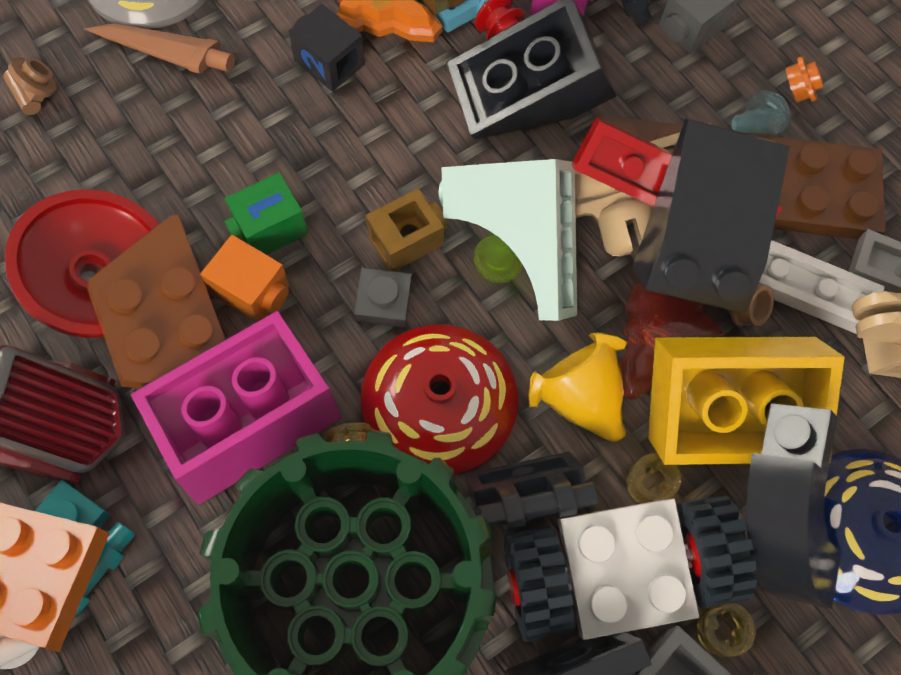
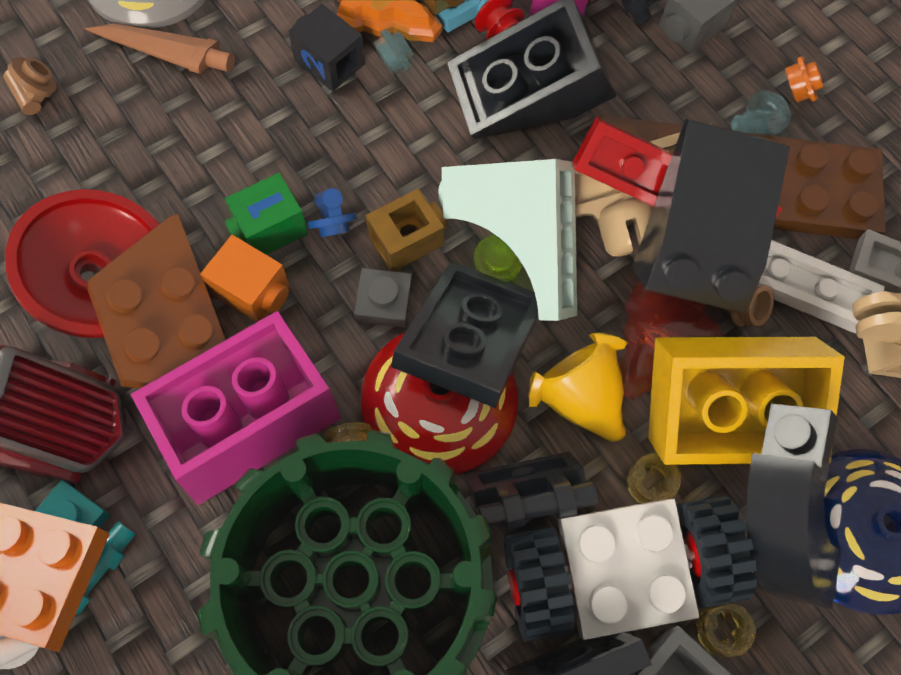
(332, 219): none -> blue plate
(393, 51): none -> clear light blue plate
(468, 334): none -> black plate

